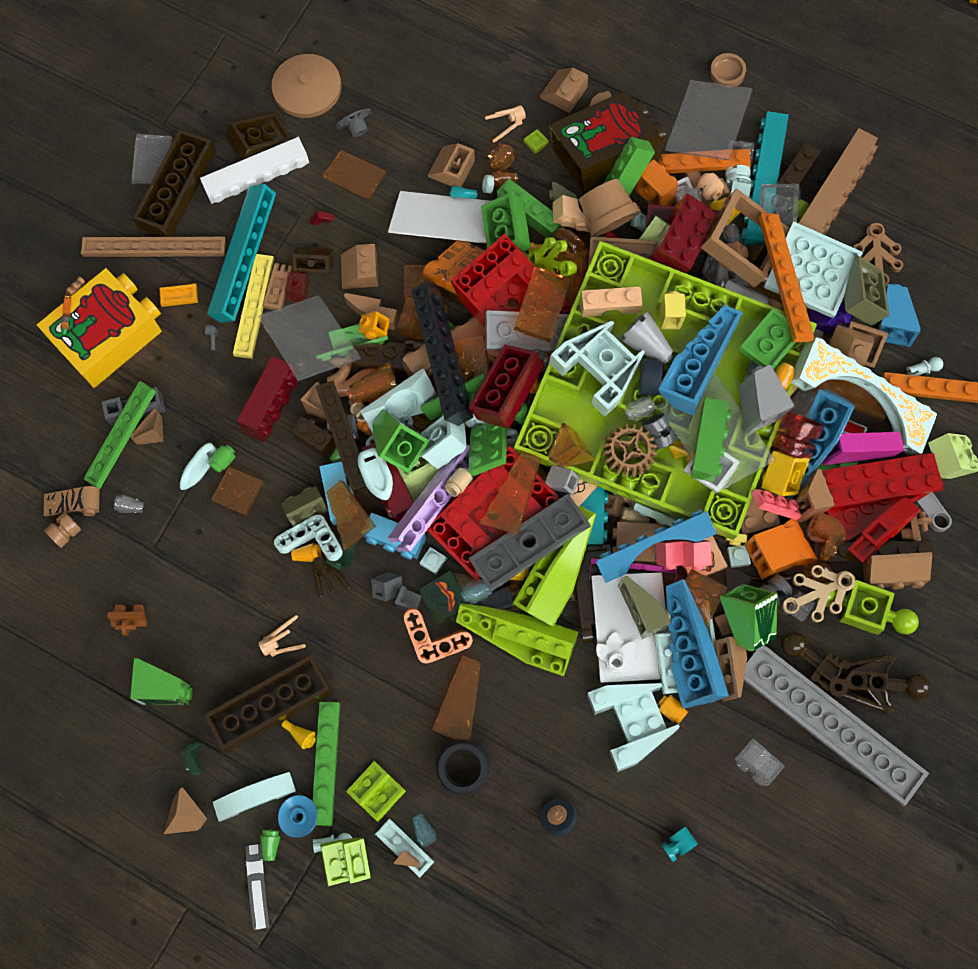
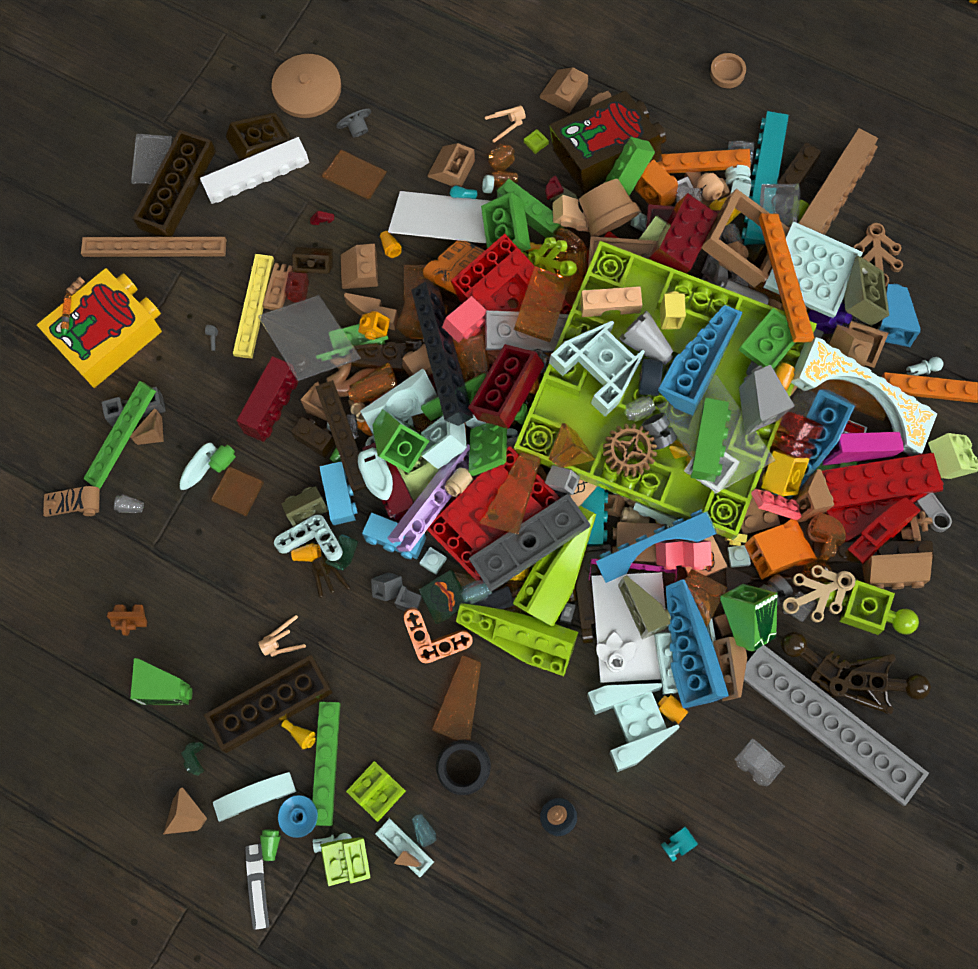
(63, 529): medium nougat wheel -> none
(178, 295): light orange plate -> none
(241, 253): teal brick -> none
(349, 514): clear orange wing -> none
(390, 245): none -> light orange cone
(465, 320): none -> coral brick
(553, 188): none -> dark red tile
(567, 613): none -> flat silver piece
(709, 120): clear piece -> none

